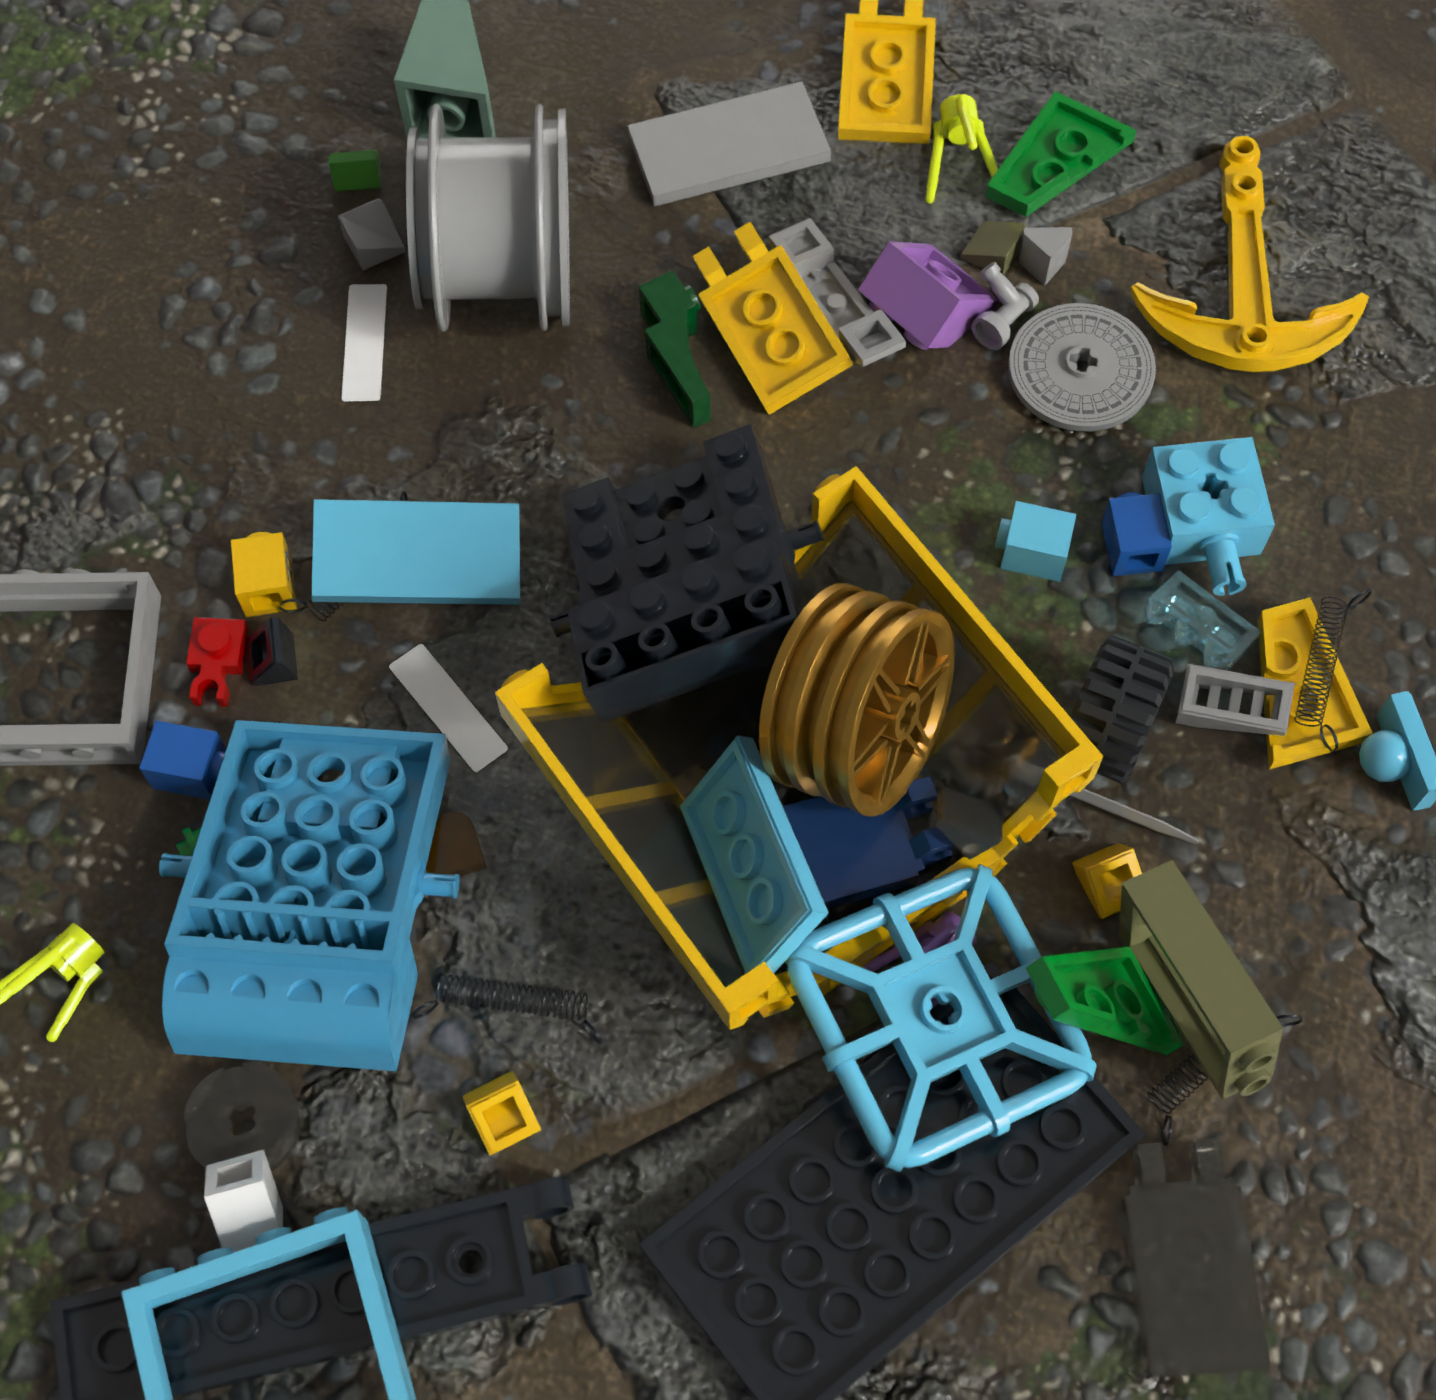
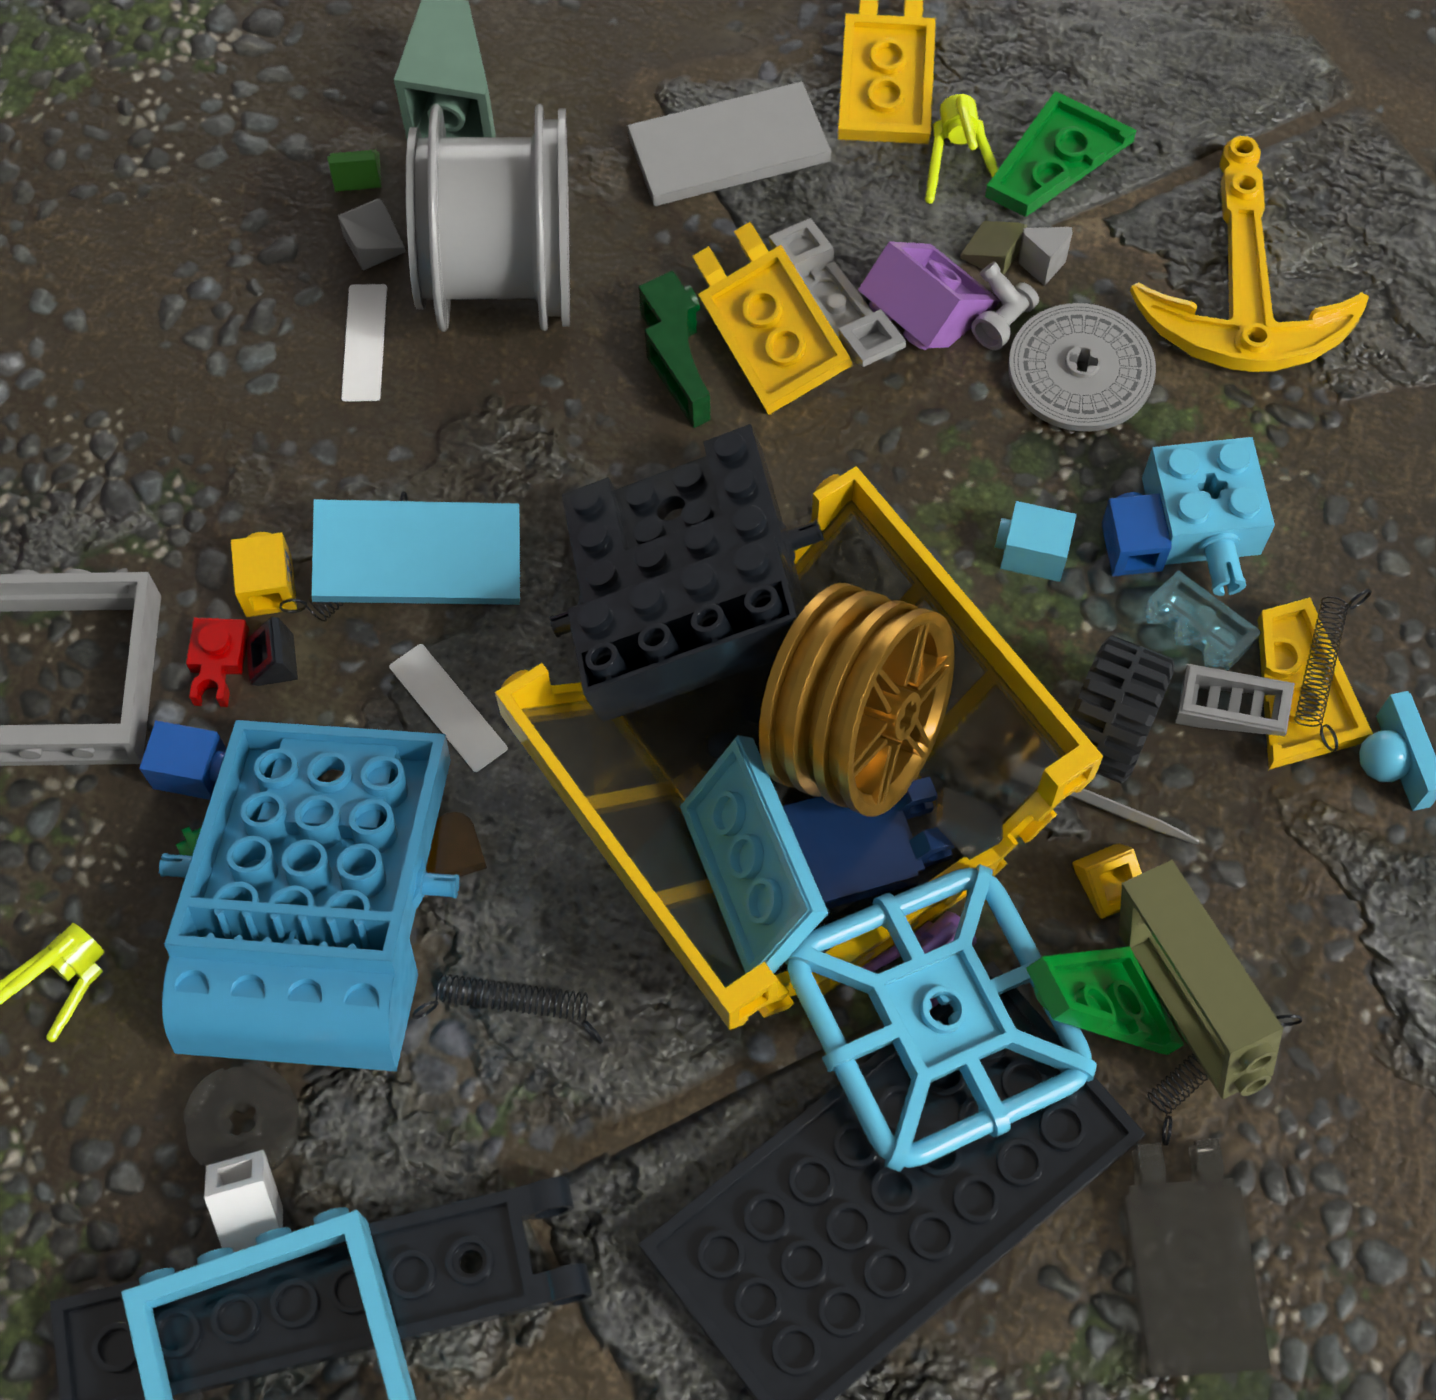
(501, 1113): yellow slope -> none

